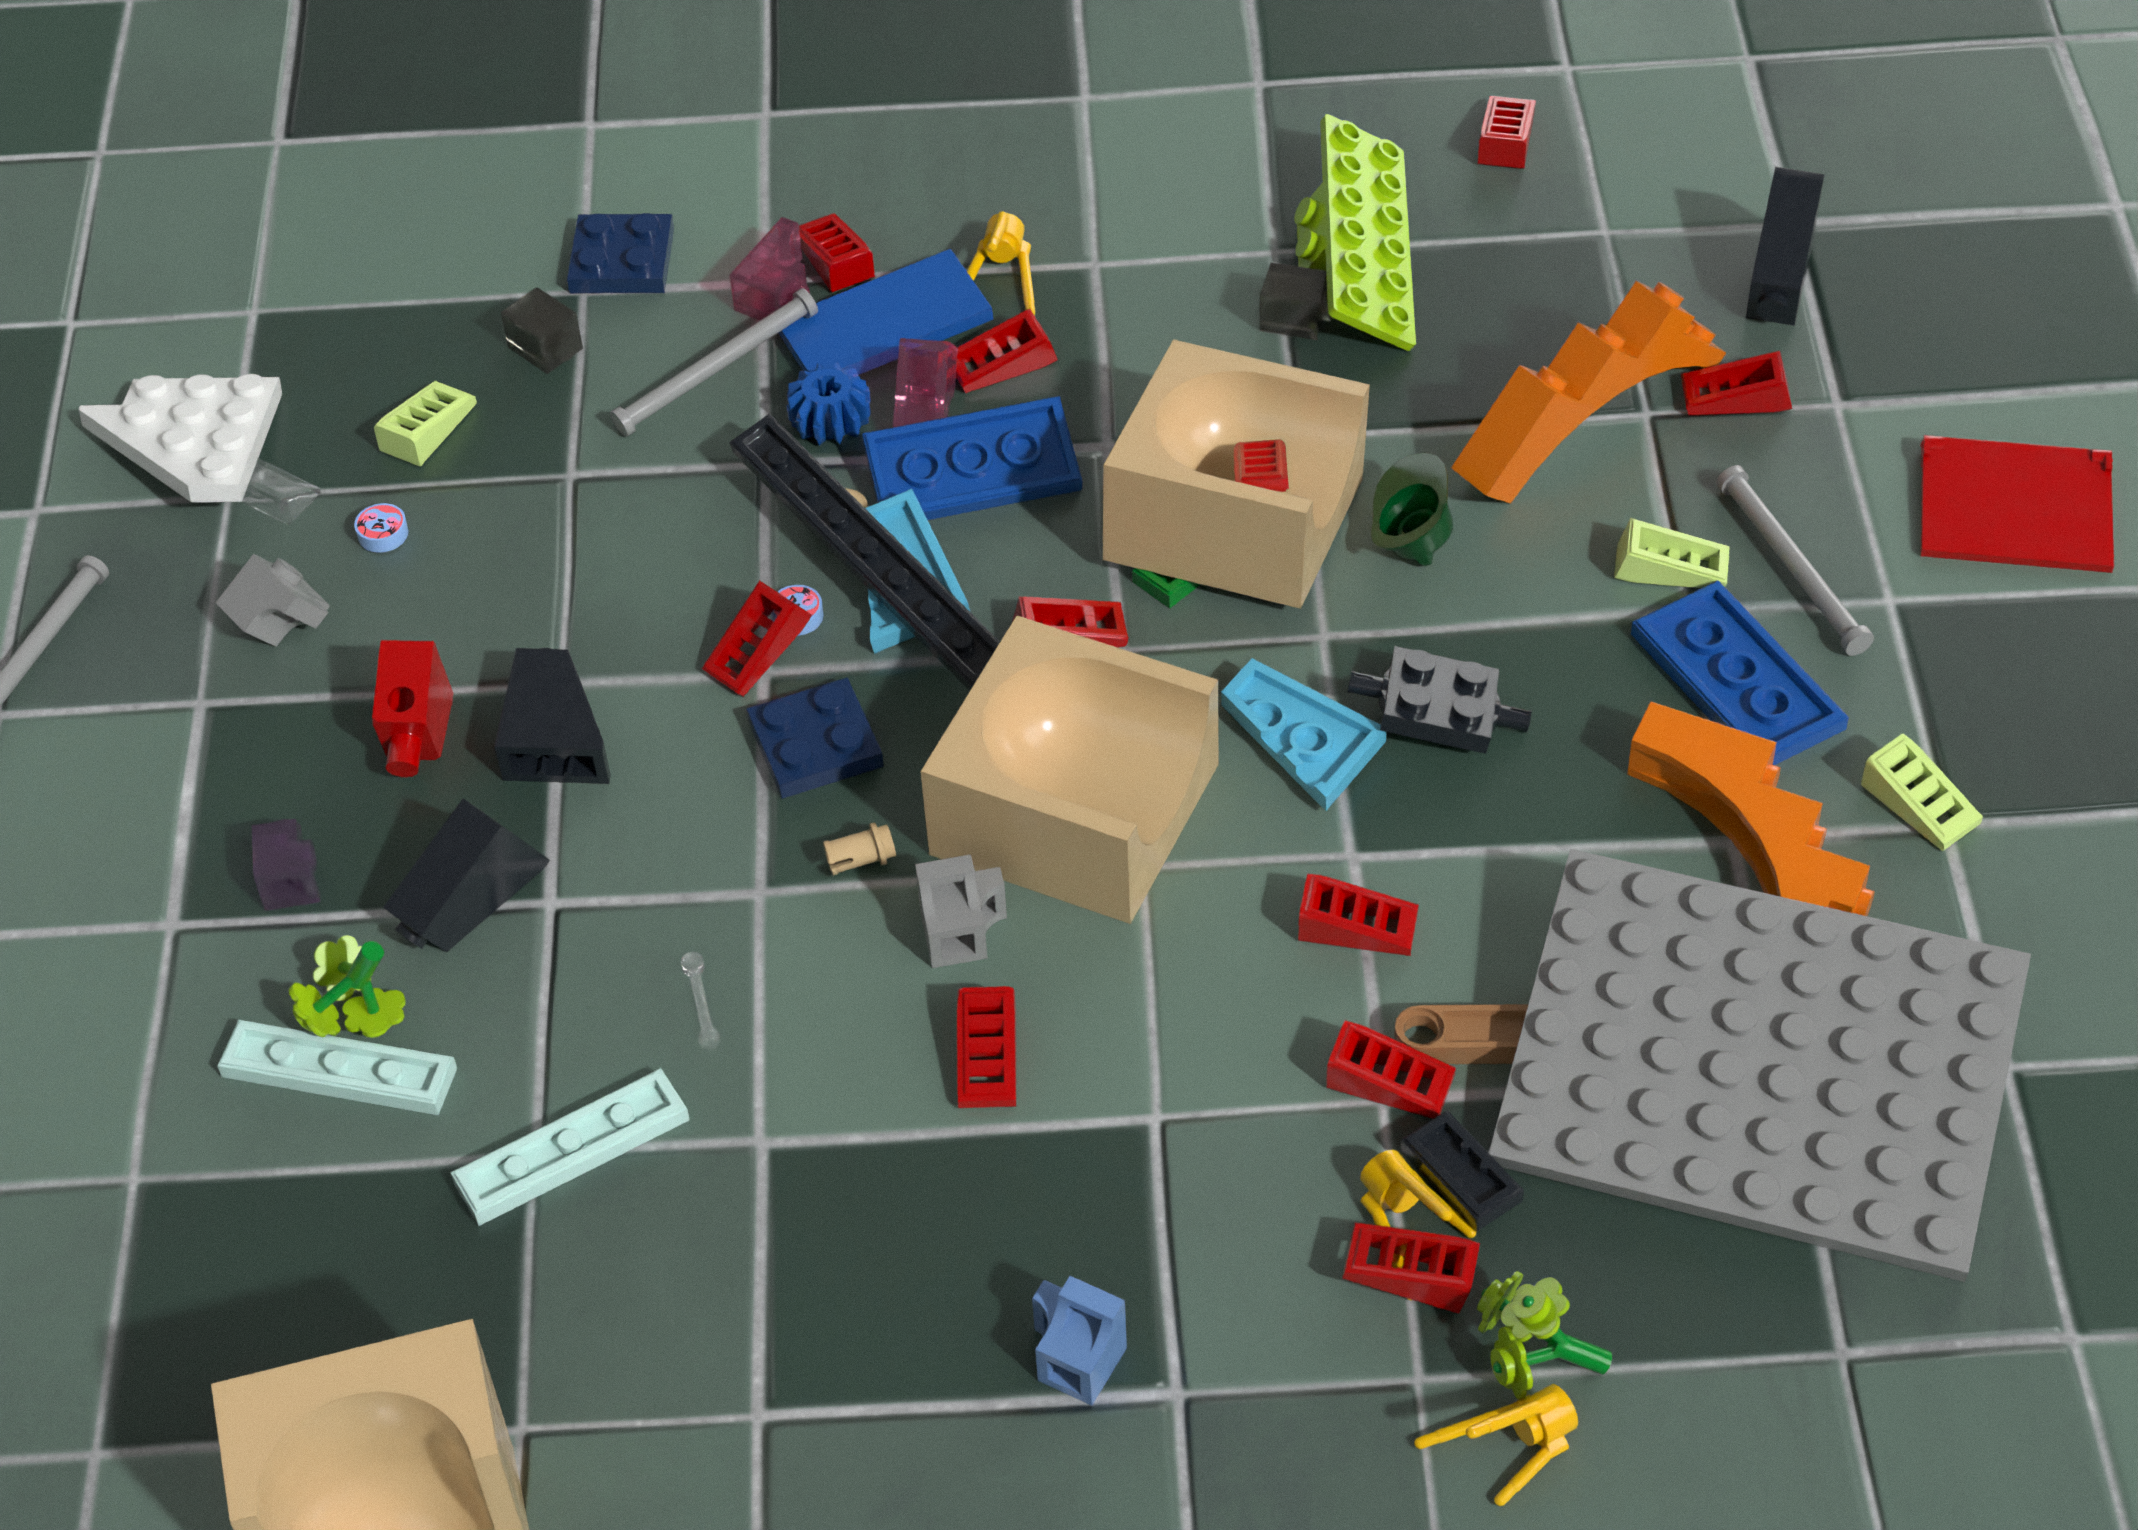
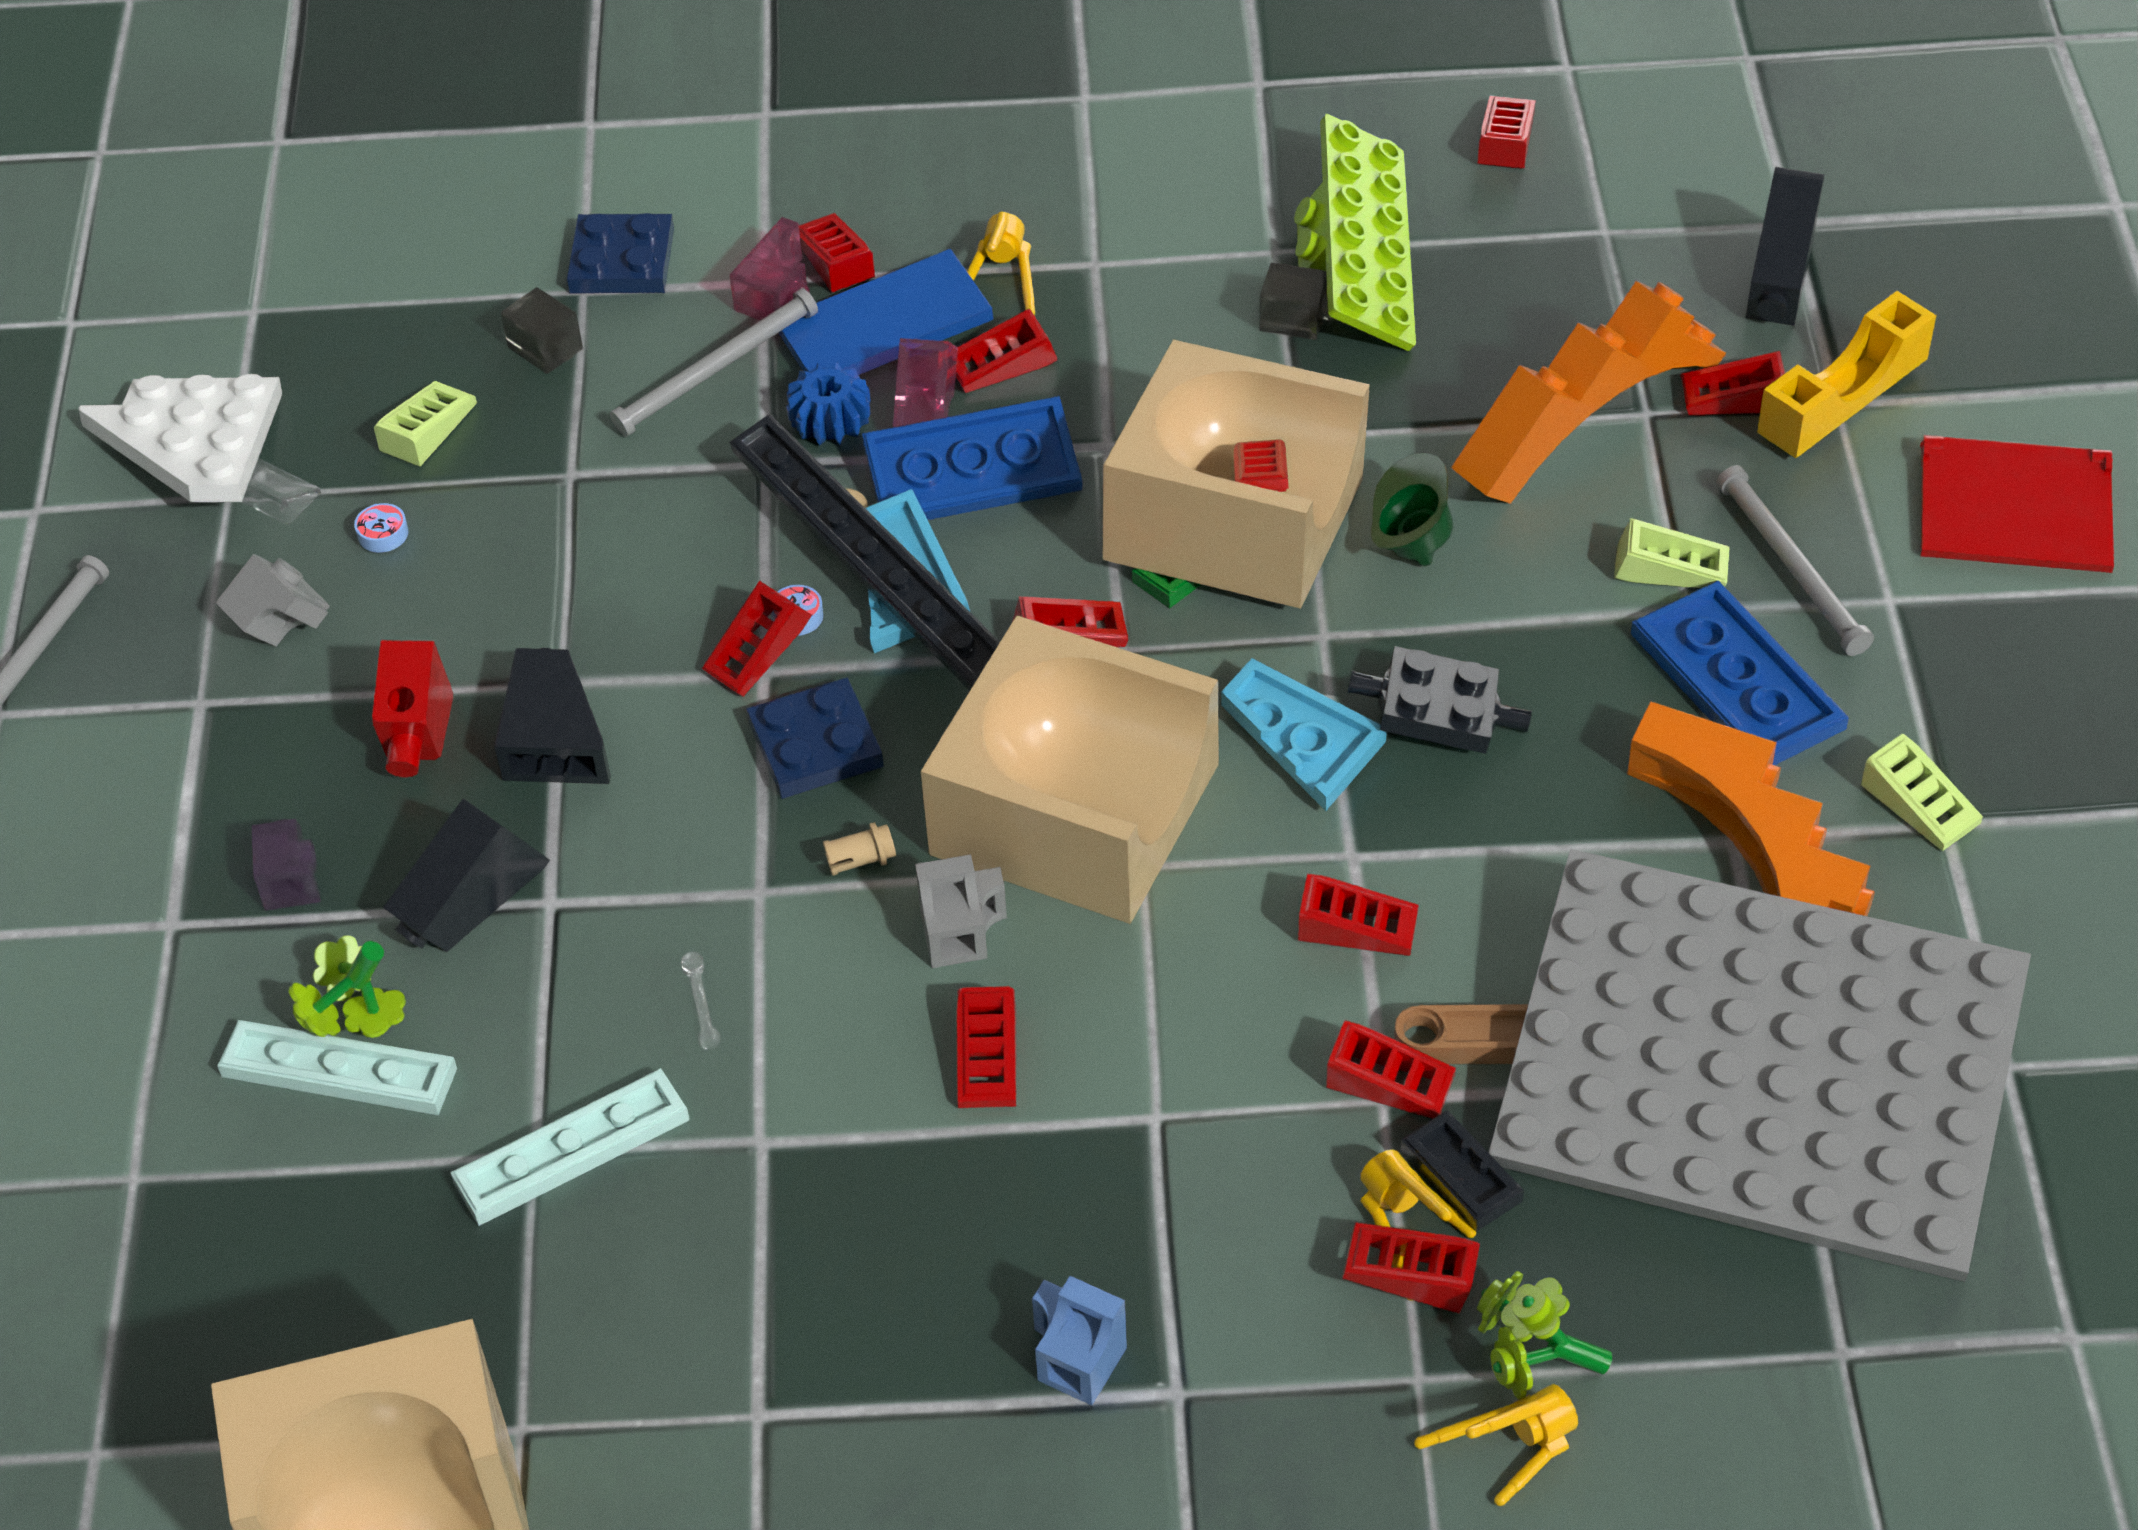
(1886, 347): none -> yellow arch

